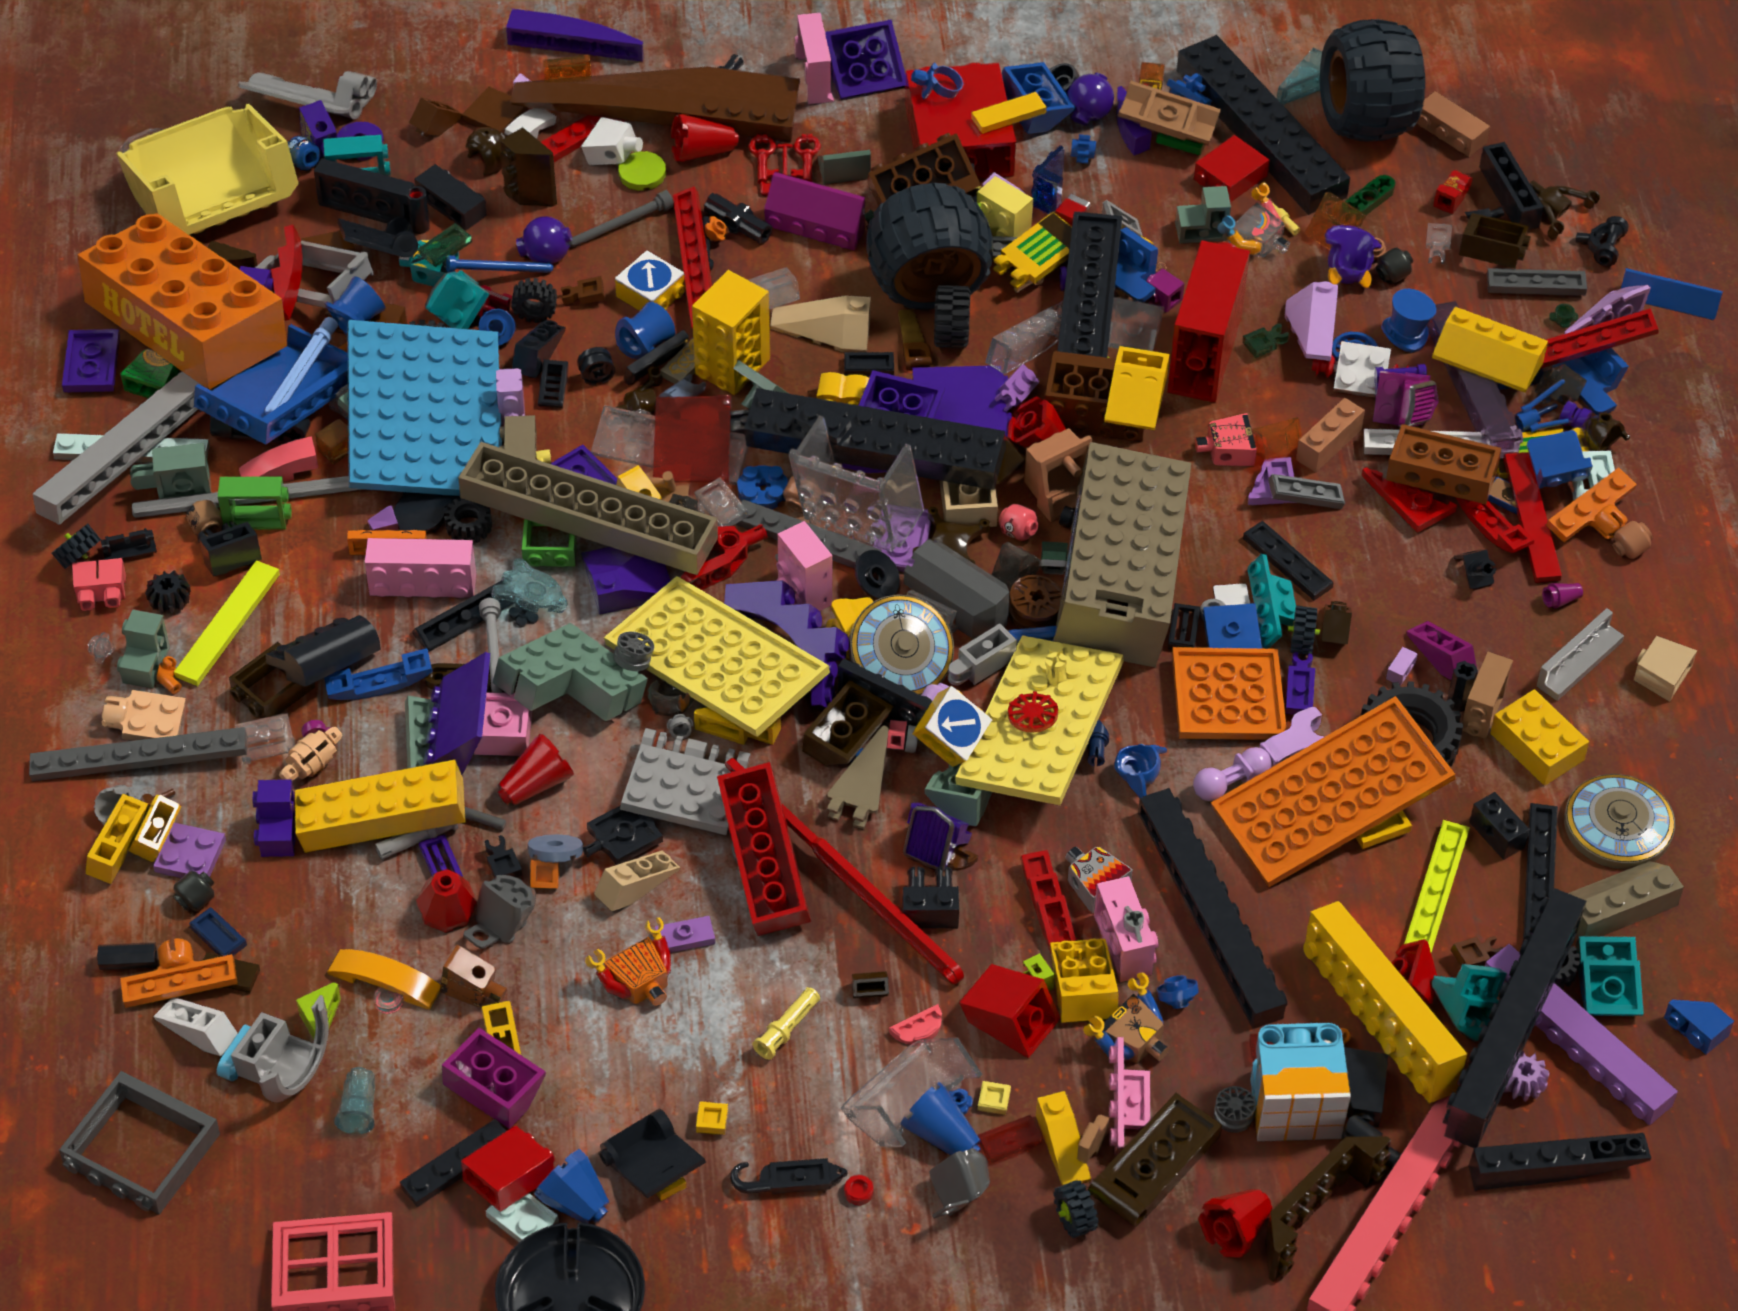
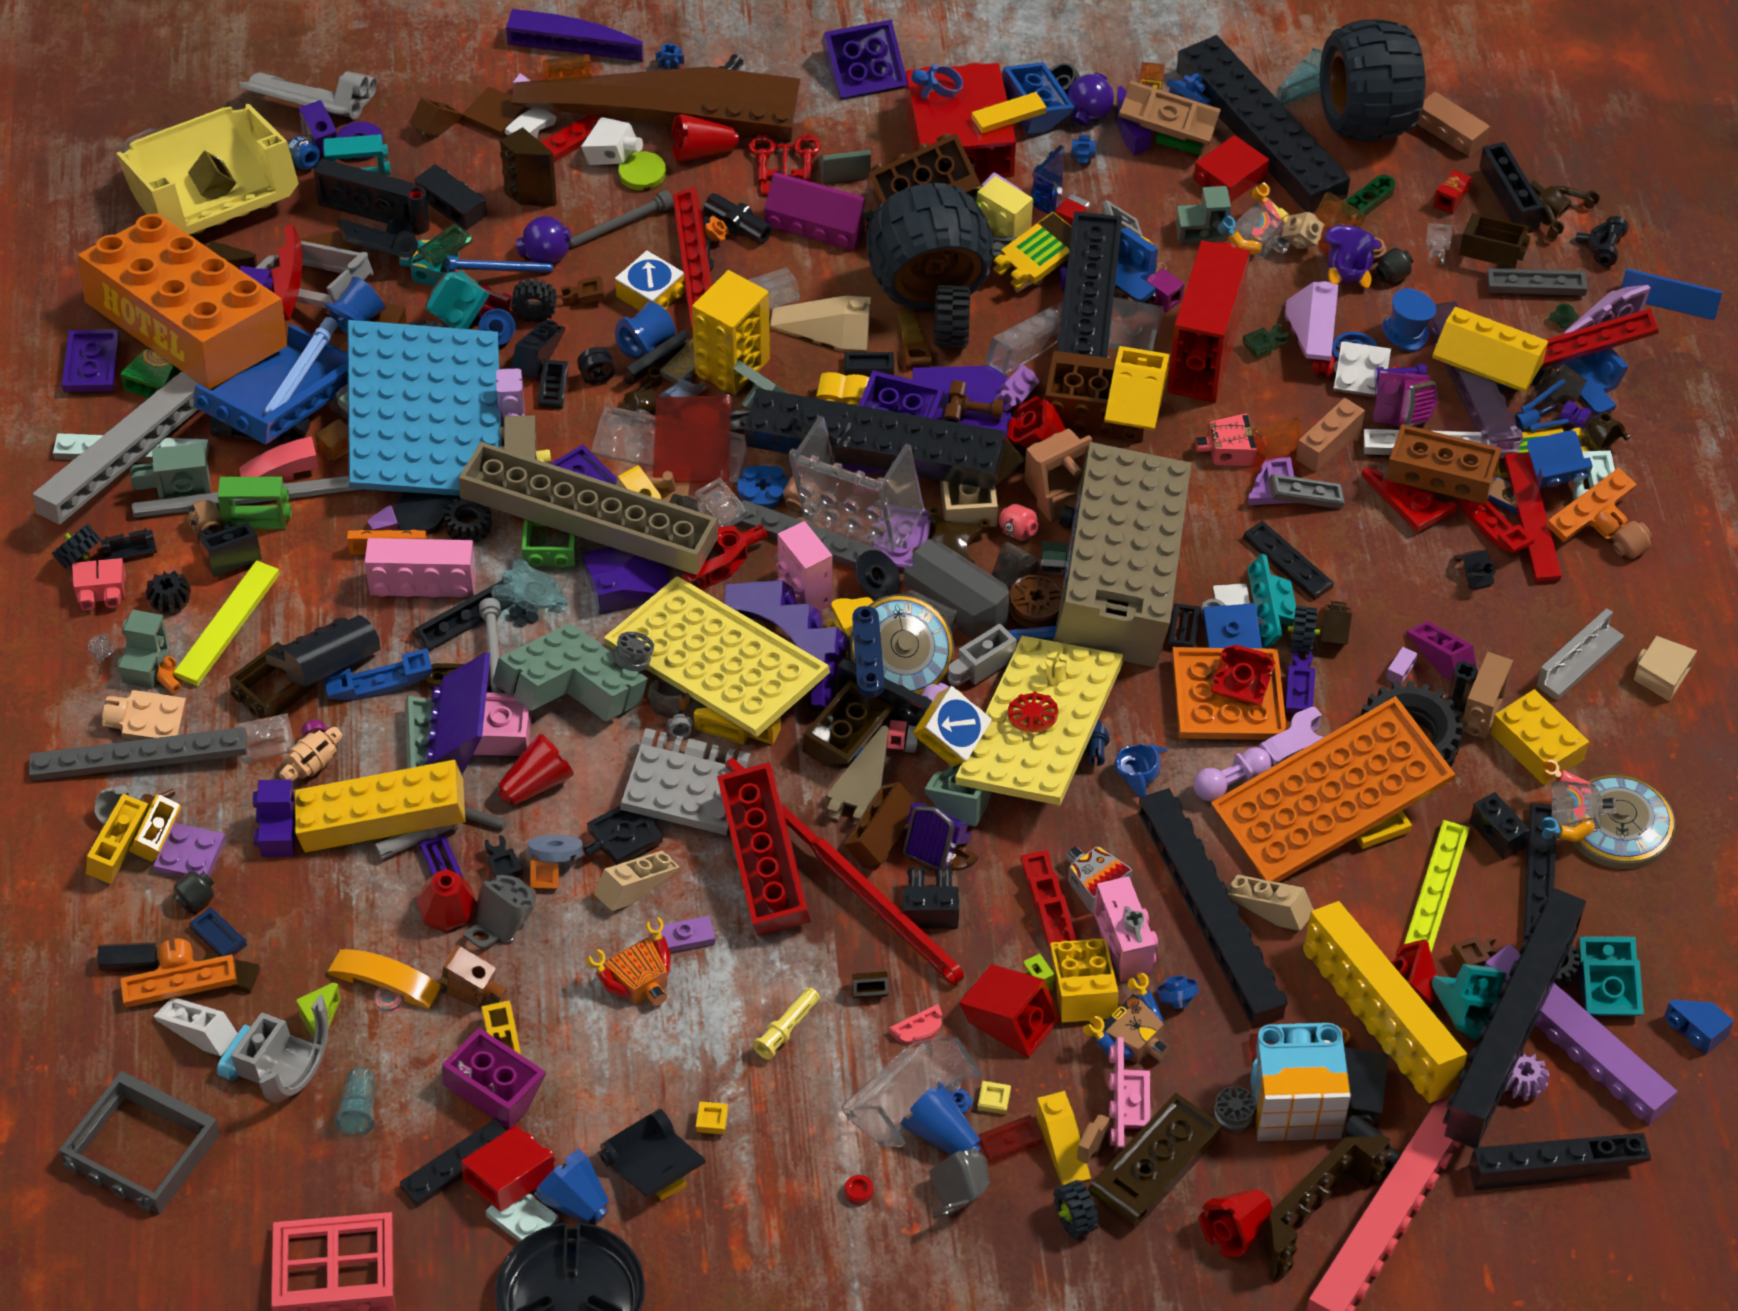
(211, 176): none -> dark brown brick
(487, 142): dark brown piece -> none
(669, 57): none -> blue gear
(790, 1176): black plate -> none
(813, 47): bright pink piece -> none
(868, 651): none -> dark blue plate
(880, 825): none -> reddish brown brick
(960, 404): none -> reddish brown bar
(1243, 675): none -> red slope
(1276, 902): none -> tan slope
(1303, 230): none -> tan brick
(1496, 213): black bar -> none
(1559, 594): magenta cone -> none
(1575, 806): none -> torso
(1627, 898): dark tan slope -> none

